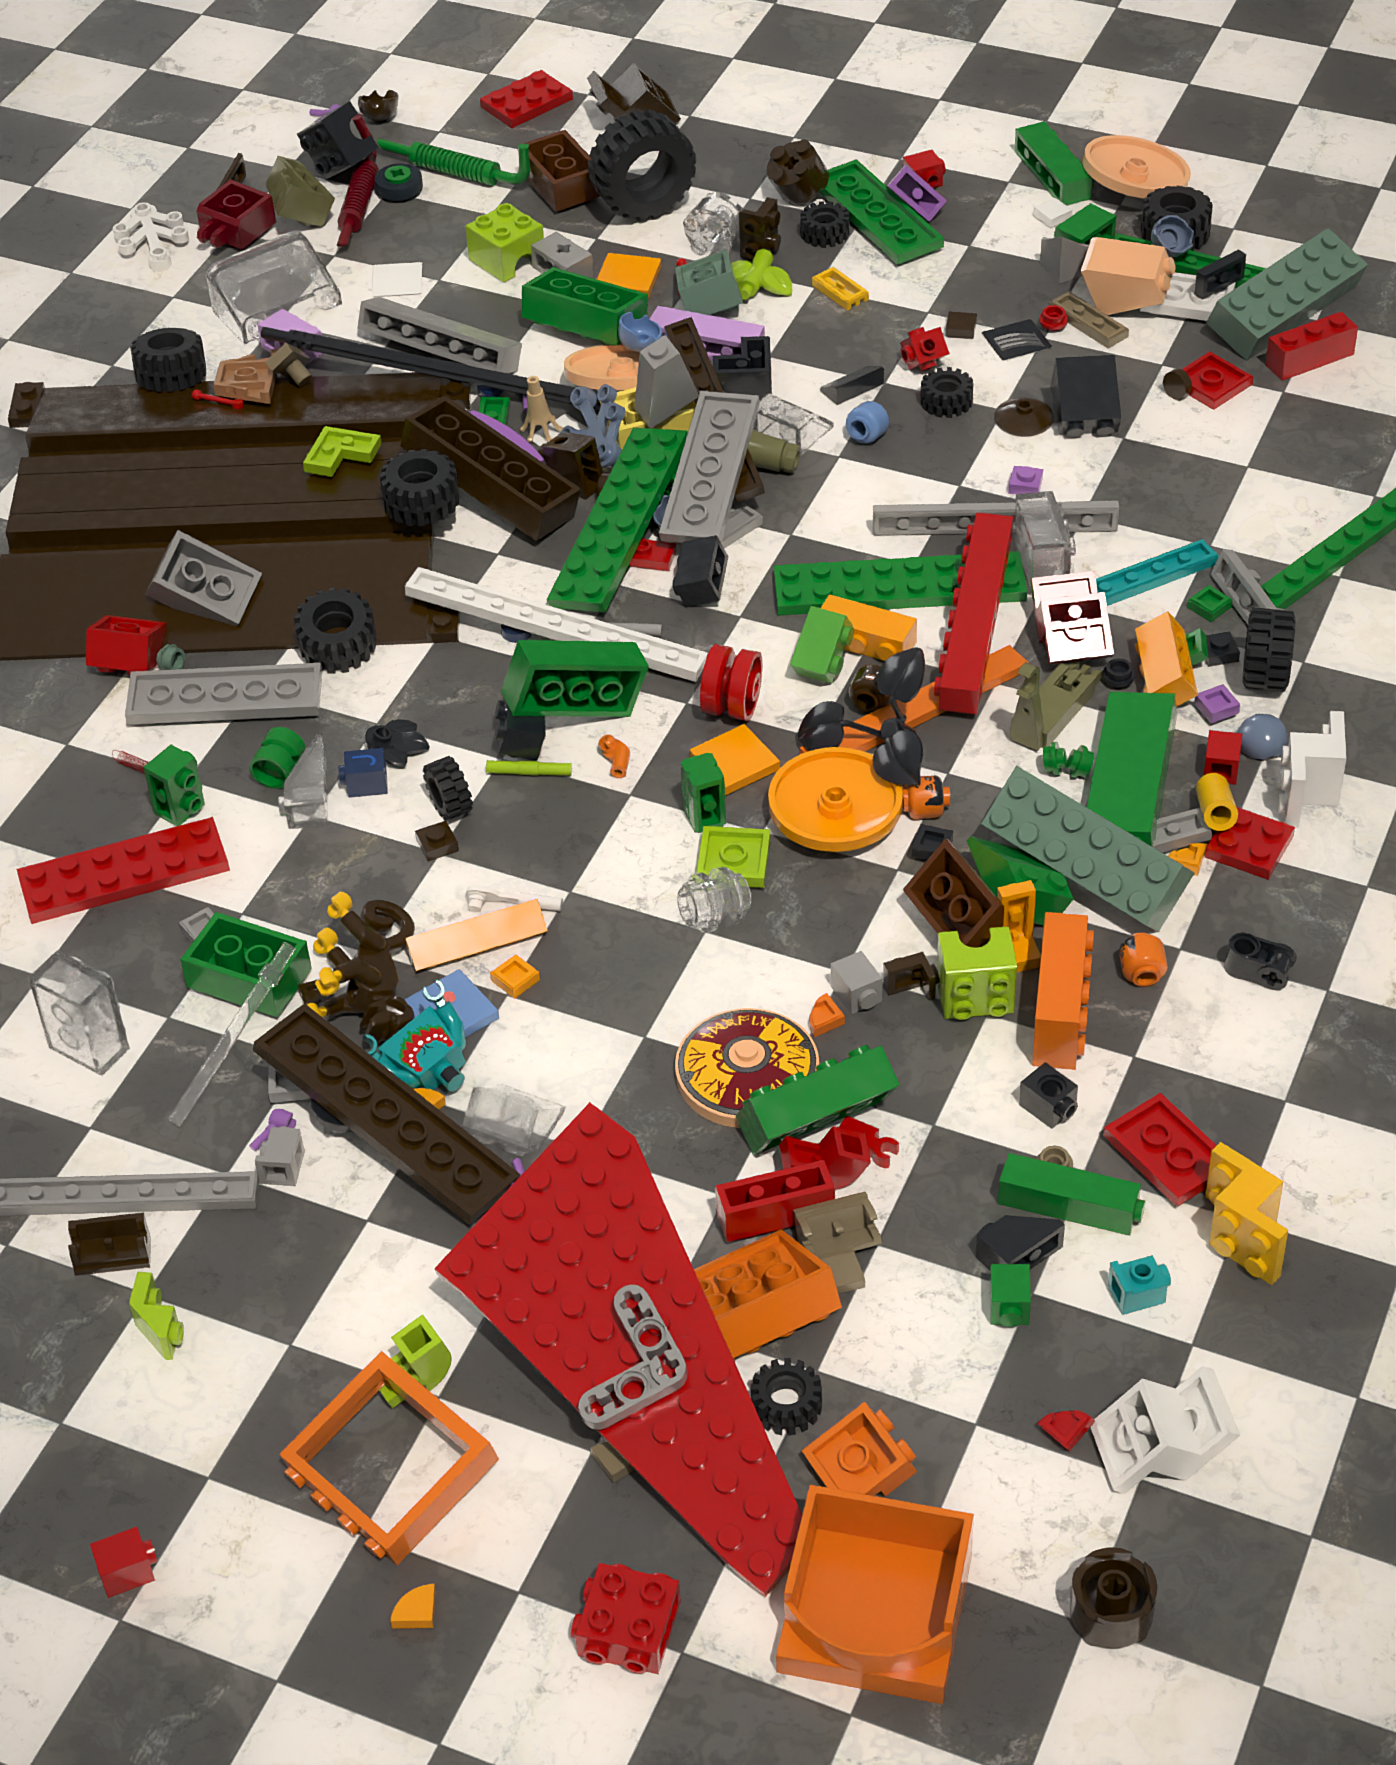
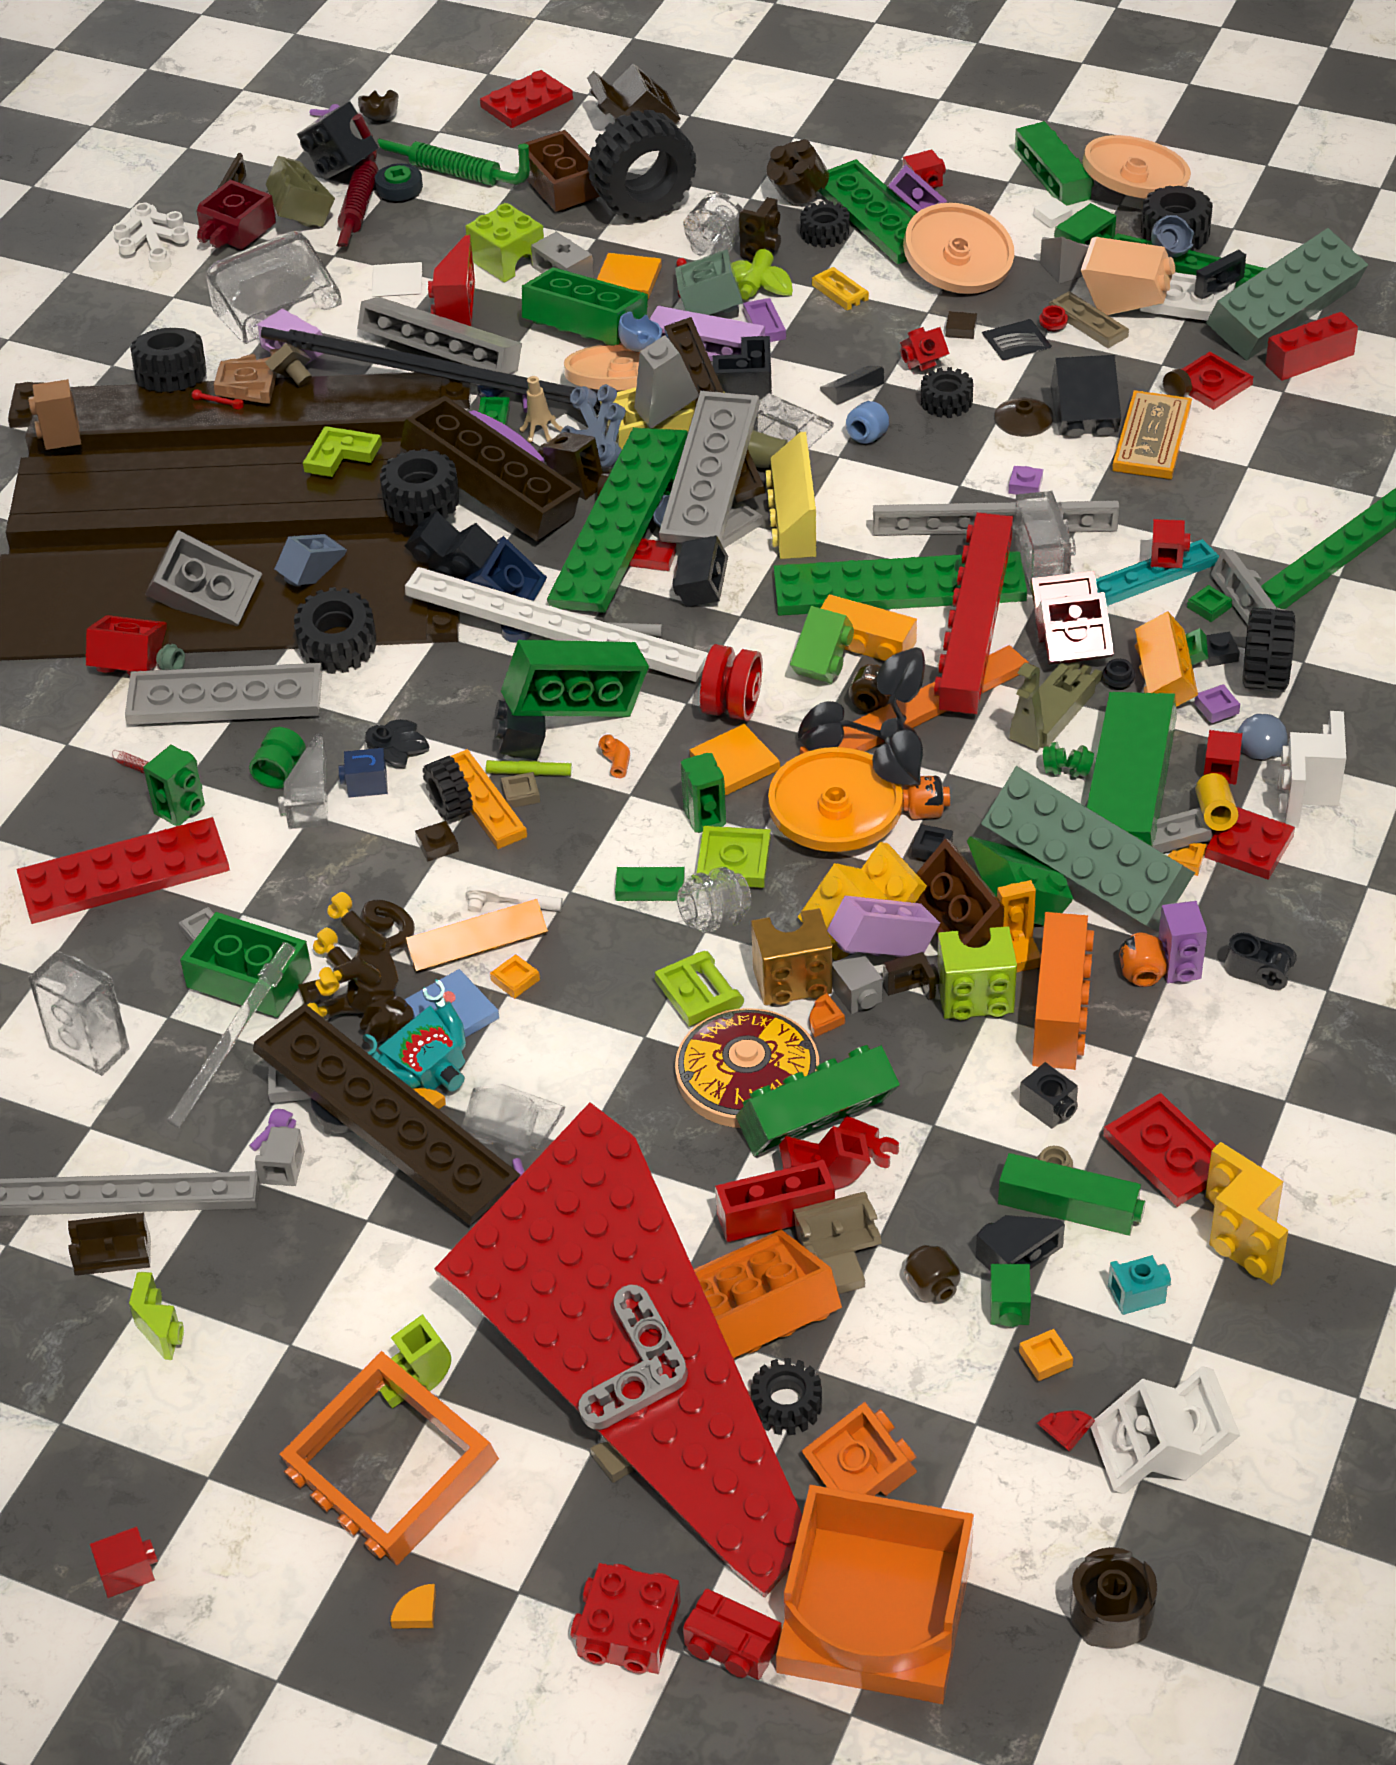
(56, 414): none -> medium nougat brick
(308, 558): none -> sand blue slope
(449, 550): none -> black brick
(454, 284): none -> red slope
(489, 805): none -> light orange tile
(509, 572): none -> dark blue slope
(520, 790): none -> dark tan tile
(648, 883): none -> green plate
(689, 992): none -> lime plate
(731, 1635): none -> red brick
(764, 313): none -> medium lavender tile
(792, 500): none -> light yellow slope
(794, 962): none -> pearl gold piece
(881, 877): none -> yellow bracket
(882, 926): none -> lavender brick
(932, 1273): none -> dark brown head
(958, 248): none -> light nougat dish
(1046, 1354): none -> light orange plate
(1152, 434): none -> tile
(1169, 543): none -> red brick
(1183, 941): none -> medium lavender brick

